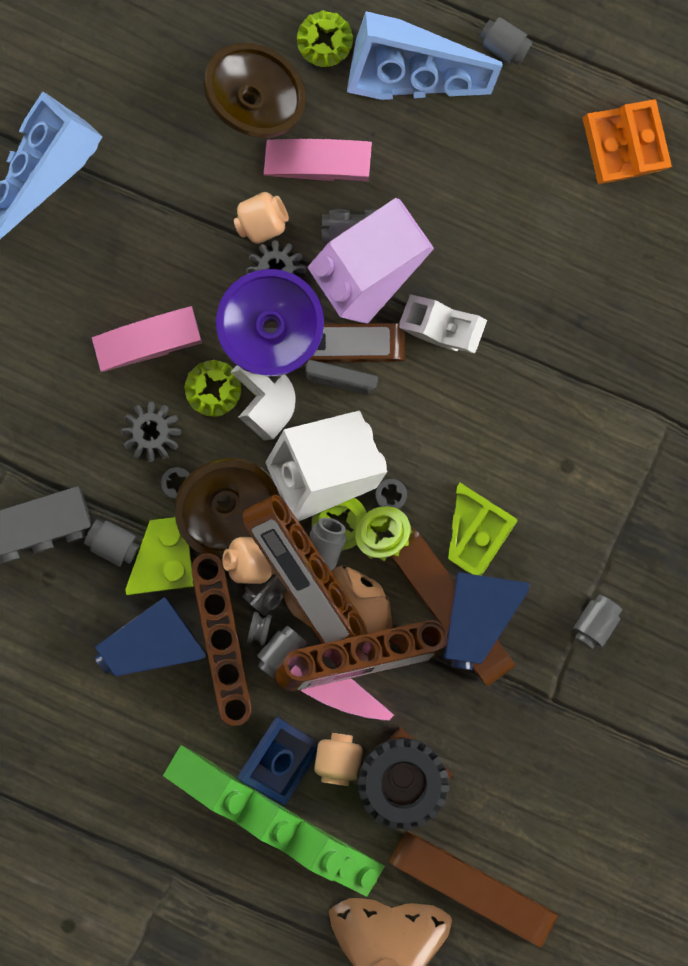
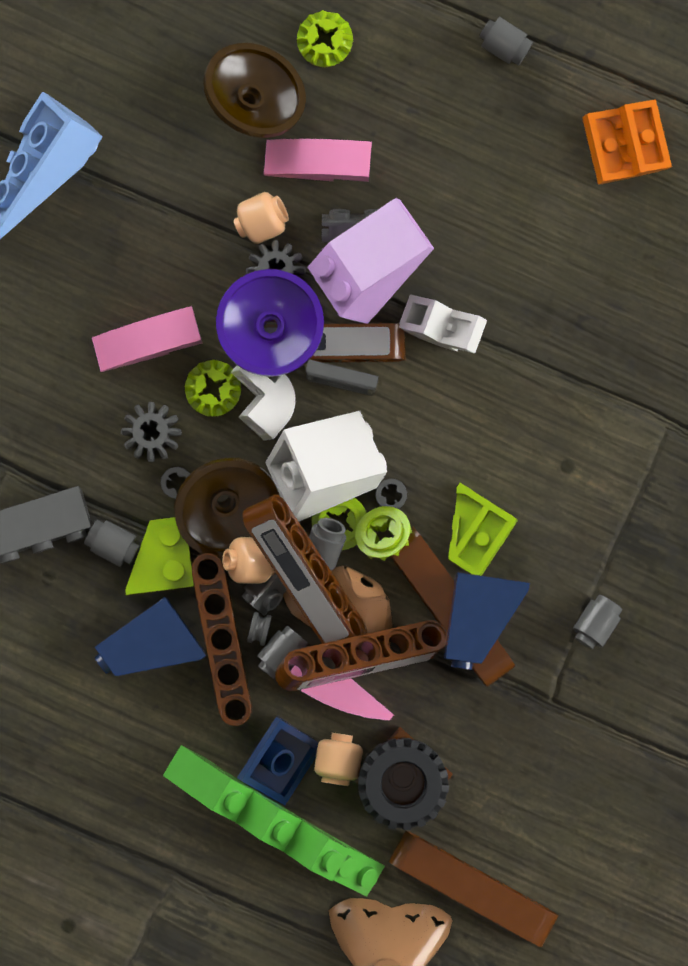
(406, 59): light blue wedge -> none

